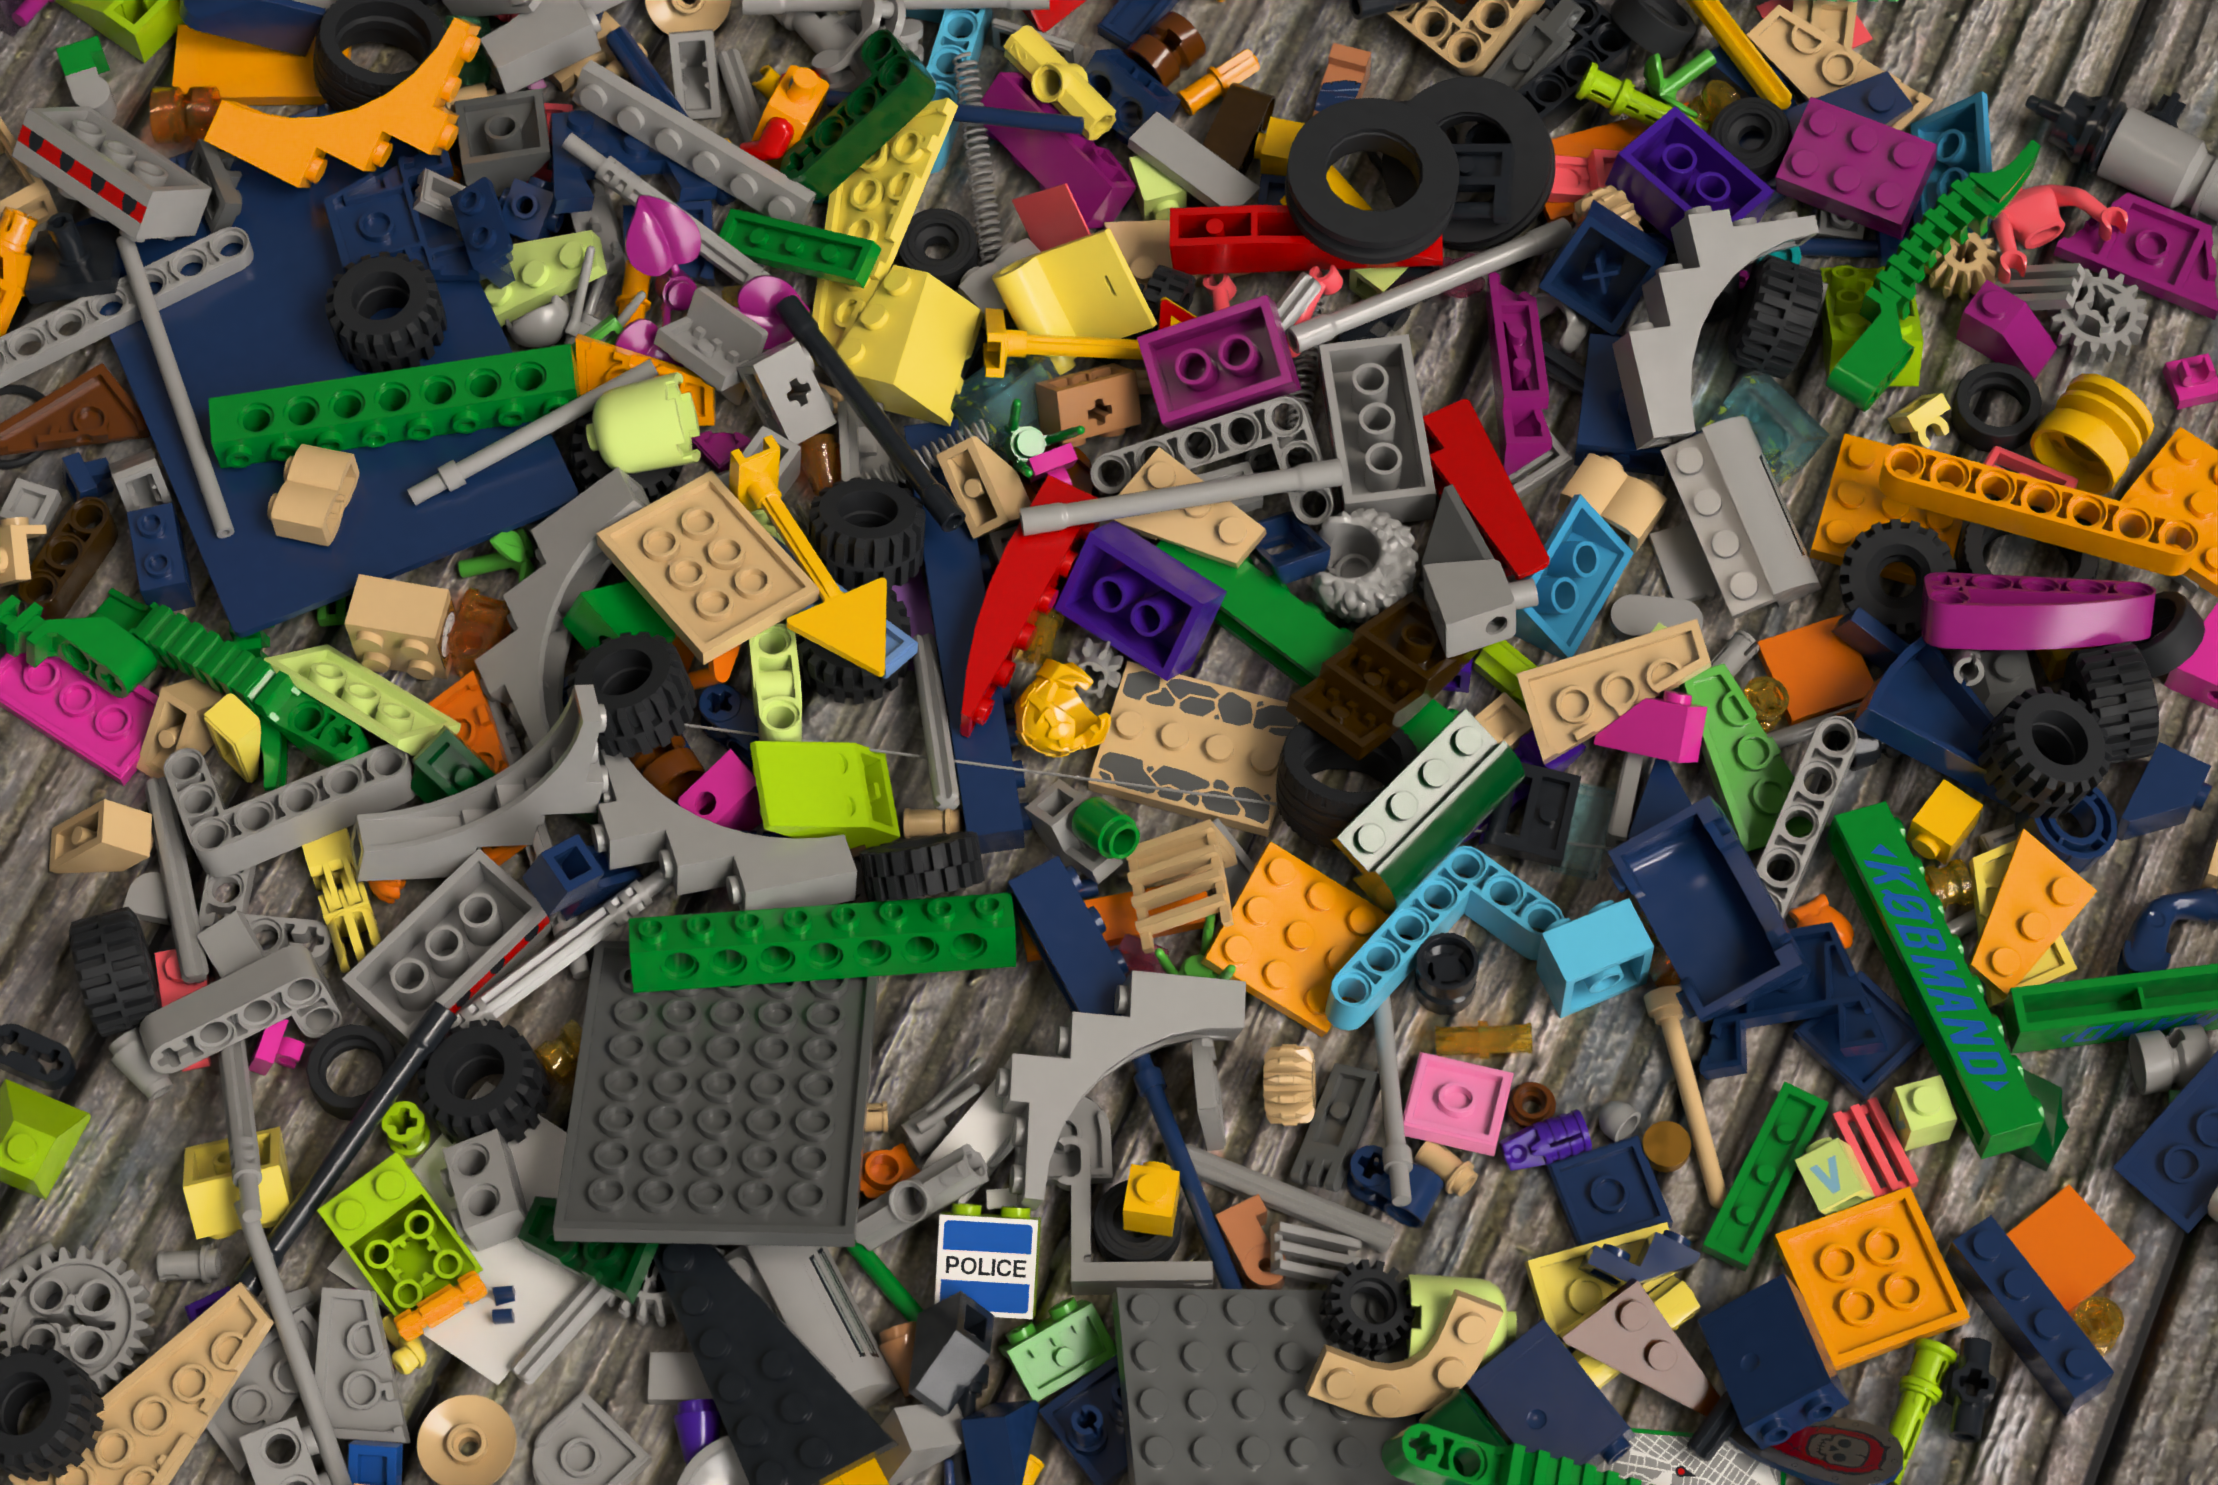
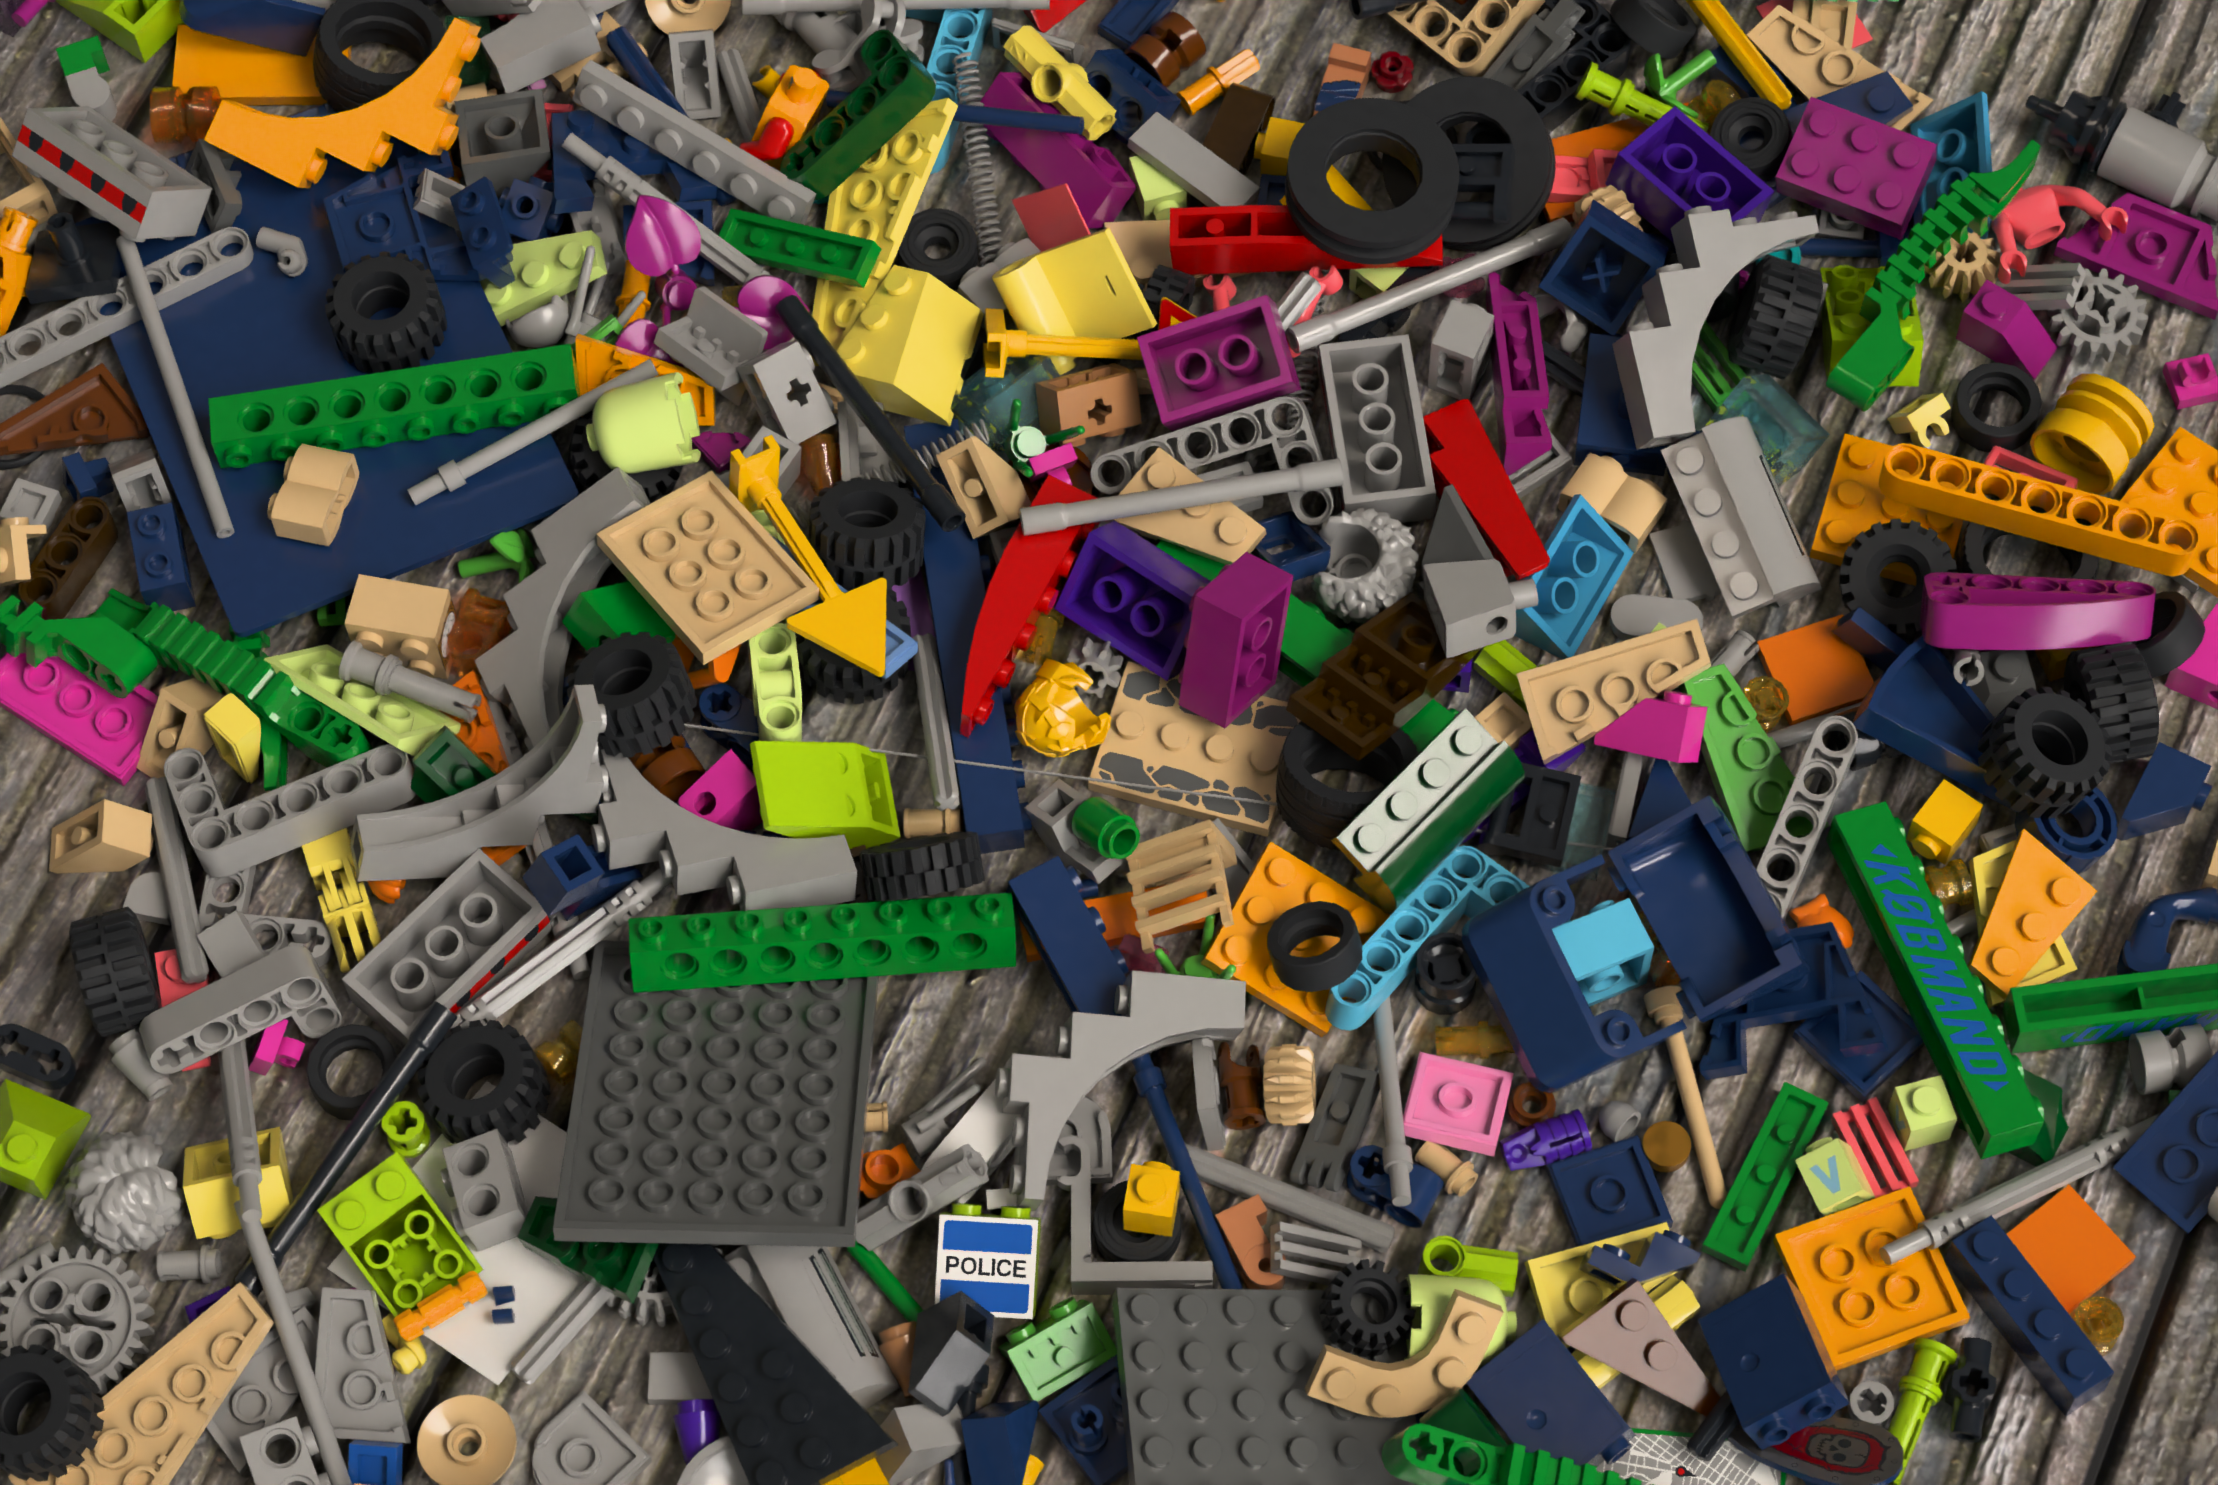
(122, 1194): none -> light grey hair
(288, 248): none -> light grey arm
(390, 676): none -> light grey pin
(1234, 639): none -> magenta brick
(1241, 1088): none -> reddish brown piece
(1318, 971): none -> black tyre
(1392, 80): none -> dark red plate
(1460, 350): none -> light grey brick
(1472, 1262): none -> lime piece
(1538, 992): none -> dark blue windscreen
(1701, 382): none -> bright green tile
(1873, 1391): none -> light grey bush
(2016, 1192): none -> light grey axle

